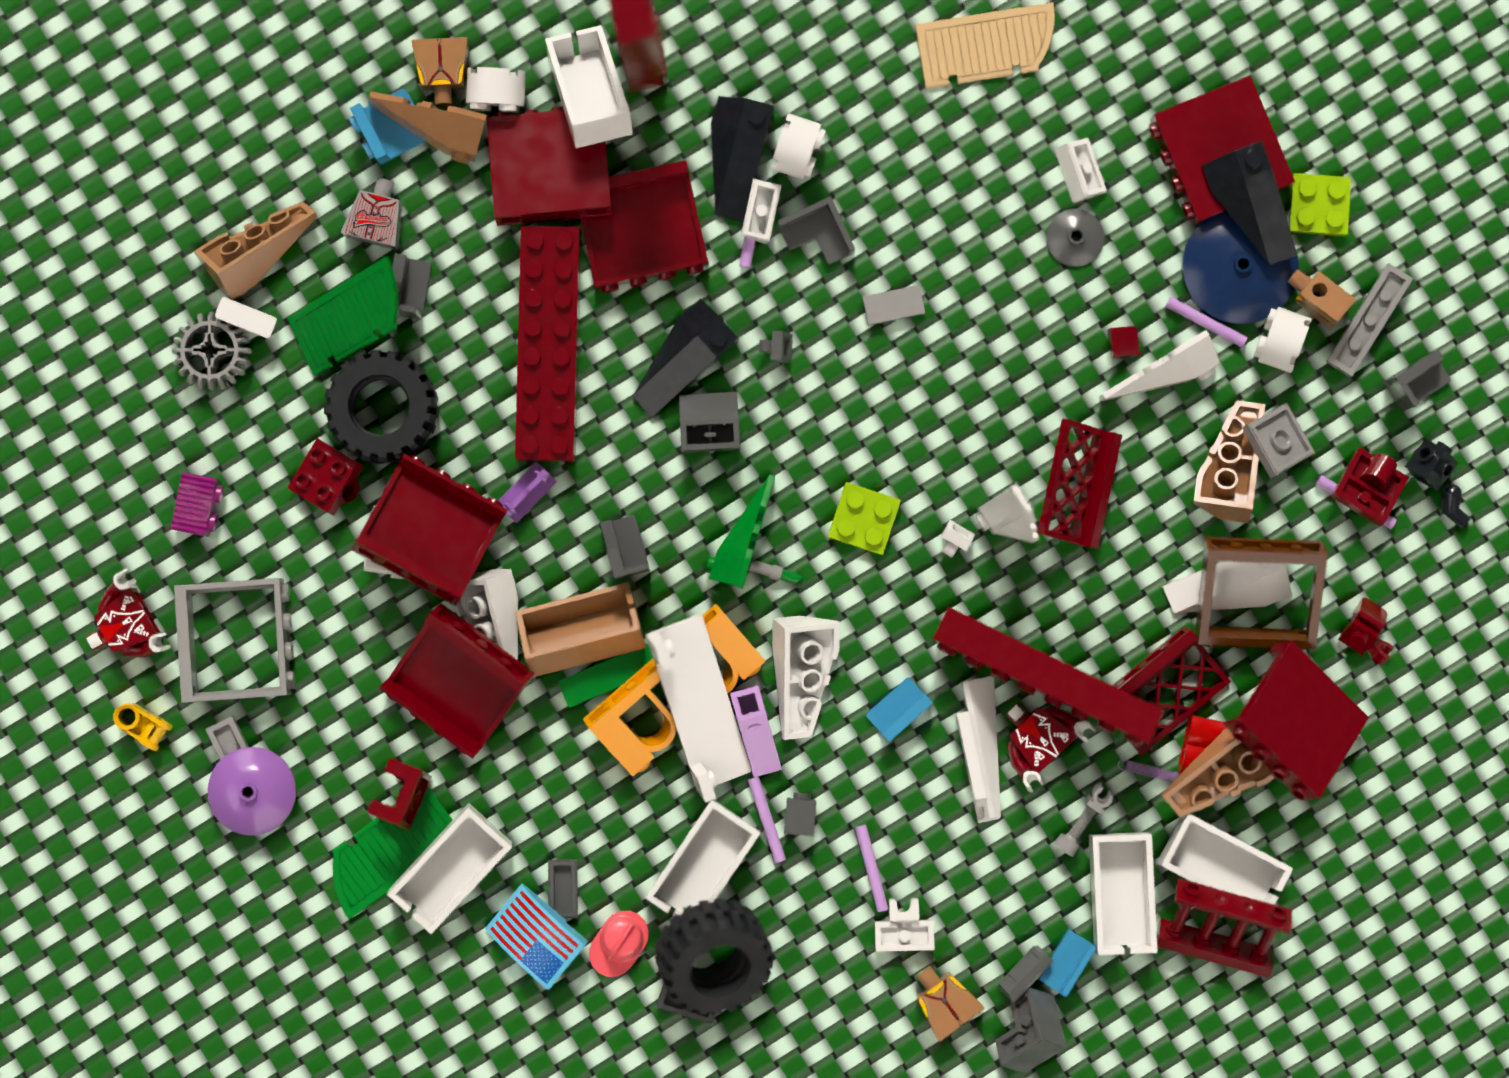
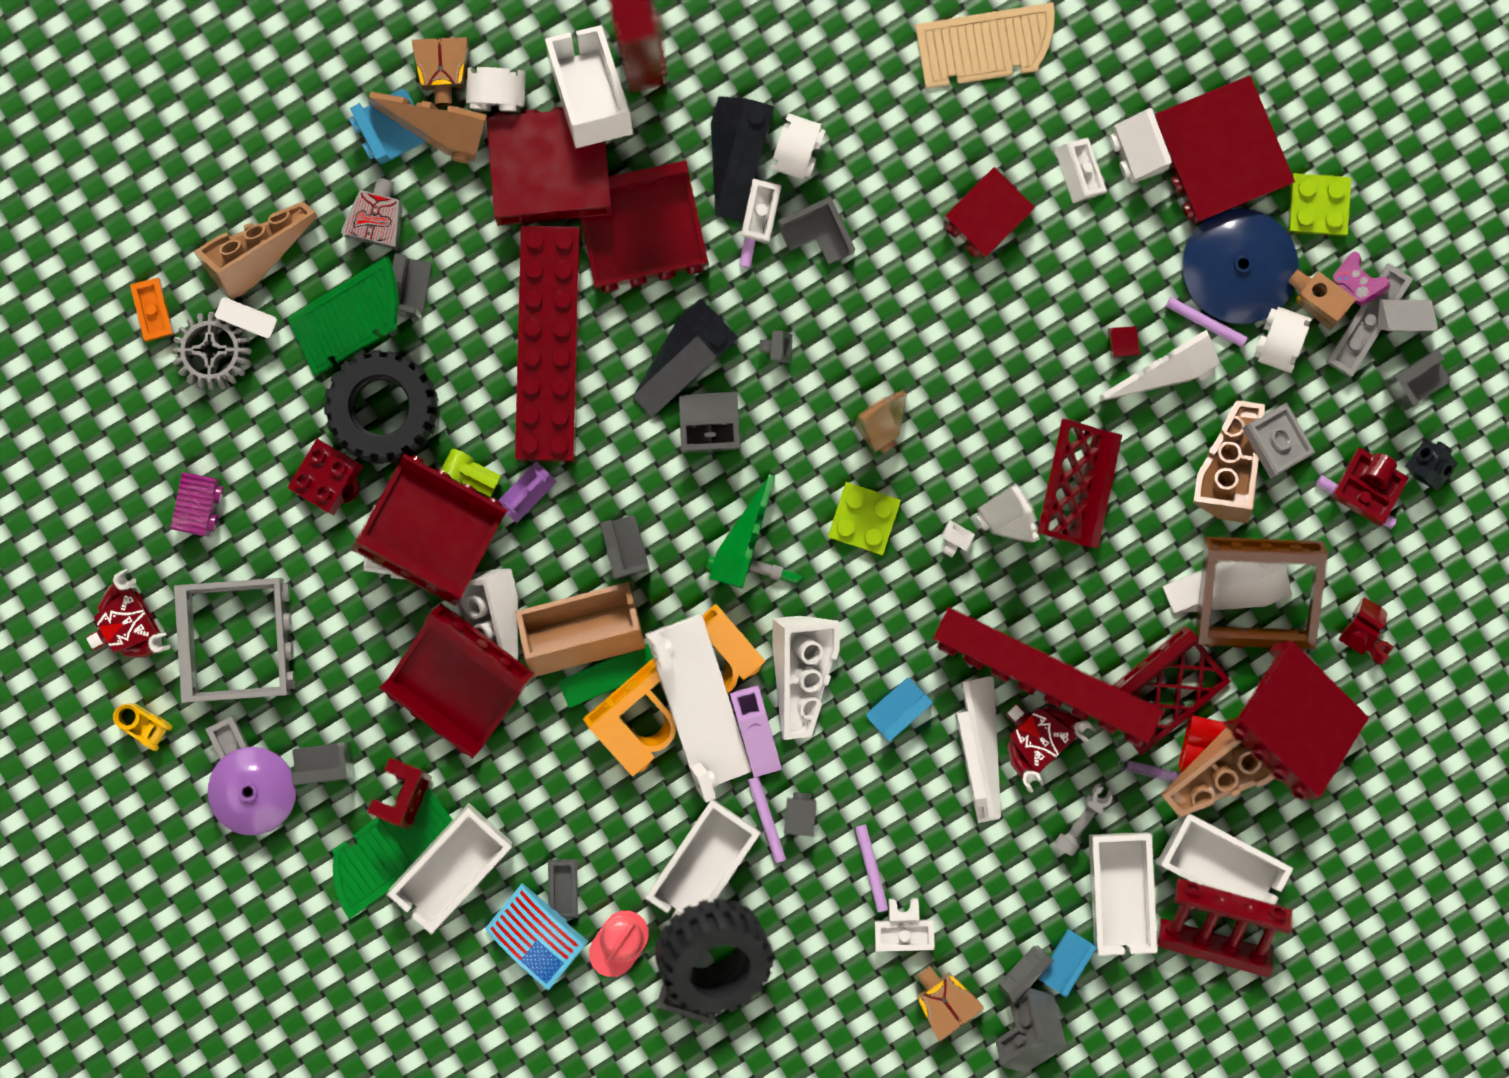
(152, 309): none -> orange plate
(323, 763): none -> dark grey panel
(464, 470): none -> lime piece
(882, 422): none -> medium nougat wedge
(893, 305): light grey tile -> none
(987, 214): none -> dark red panel
(1073, 252): dark grey dish -> none
(1140, 146): none -> white slope
(1249, 193): black wedge -> none
(1357, 282): none -> magenta piece
(1407, 315): none -> light grey slope
(1450, 505): black arm -> none

